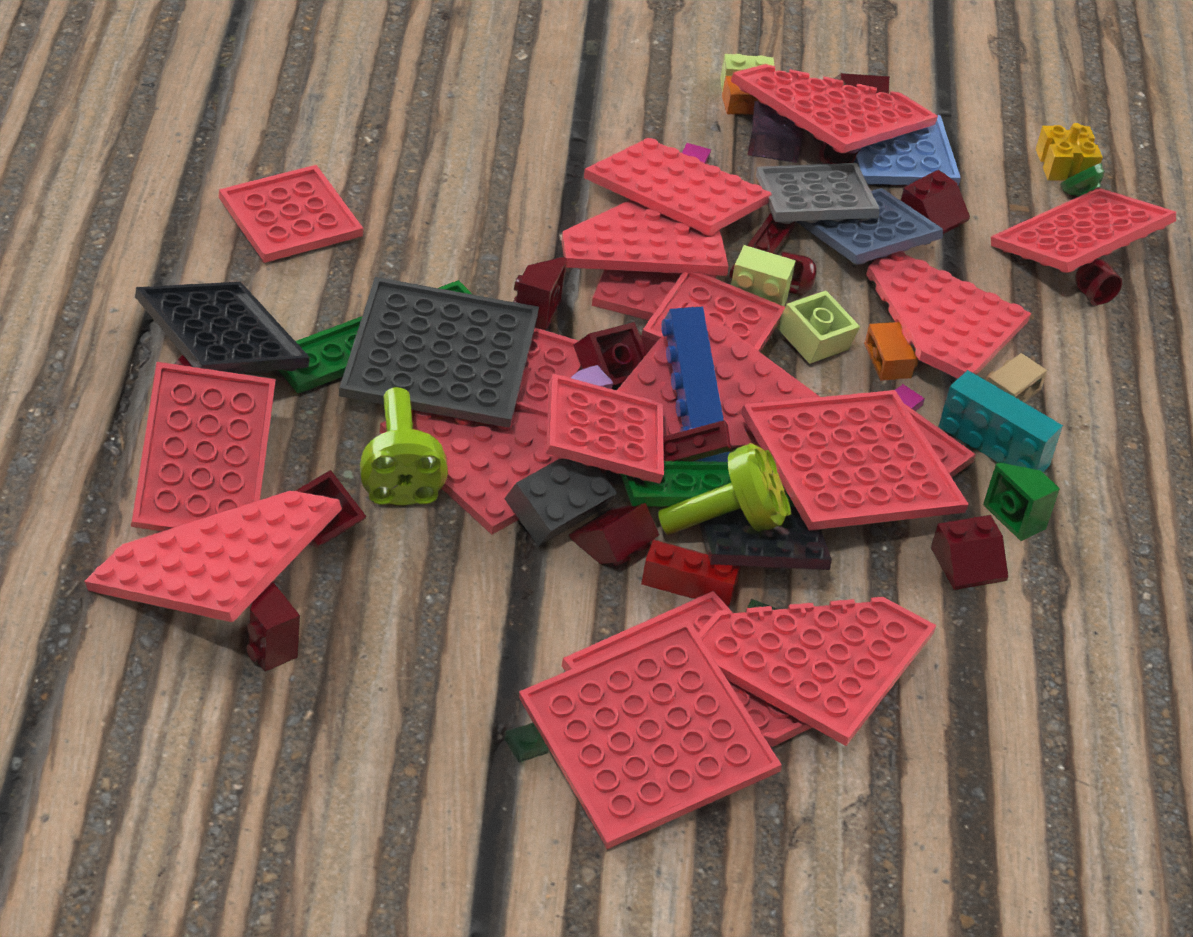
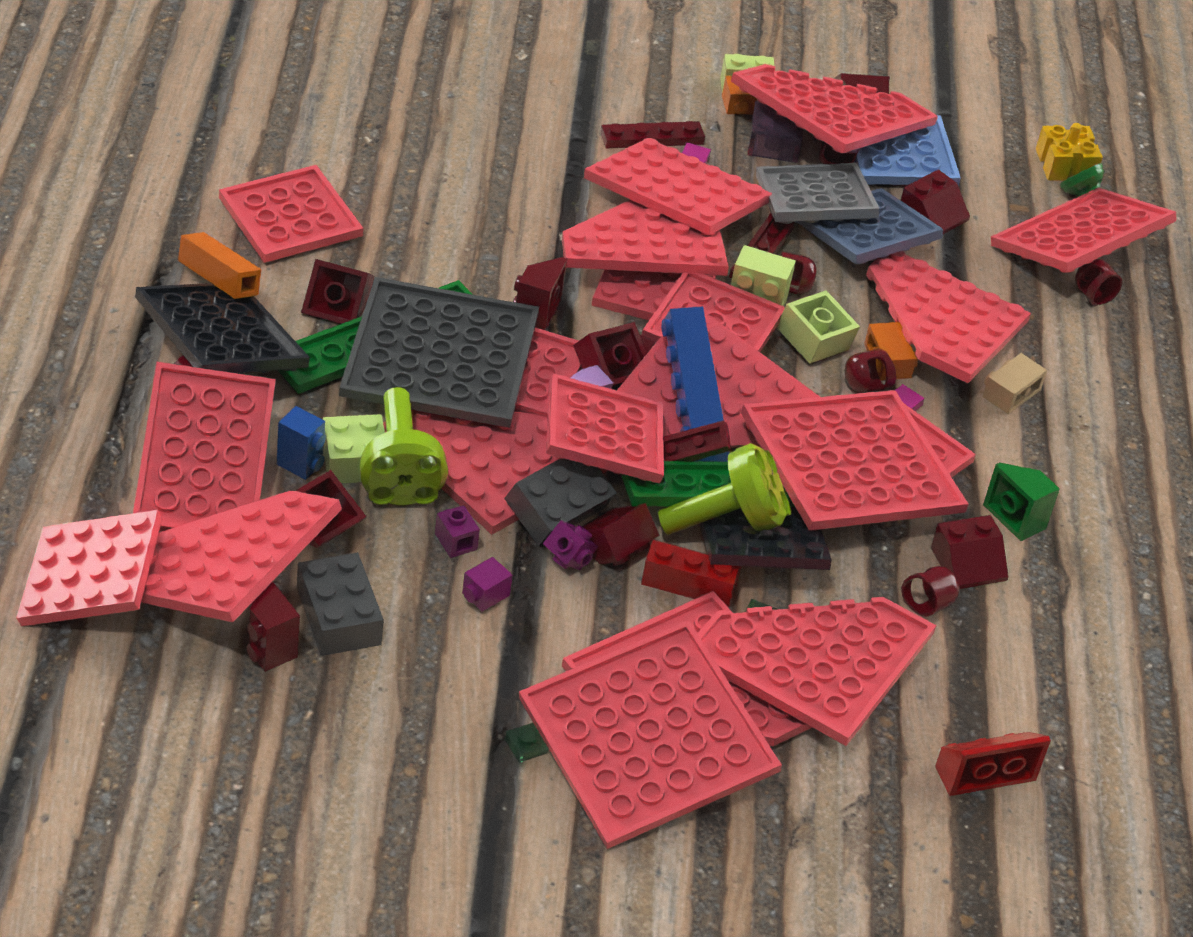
(90, 568): none -> plate
(219, 265): none -> orange brick
(301, 442): none -> blue brick
(336, 292): none -> dark red slope
(339, 604): none -> dark grey brick
(346, 441): none -> yellowish green brick
(457, 531): none -> magenta brick
(487, 584): none -> magenta brick
(570, 545): none -> magenta brick
(665, 133): none -> dark red plate
(862, 371): none -> dark red helmet
(939, 586): none -> dark red helmet
(991, 762): none -> red slope
(999, 424): teal brick -> none

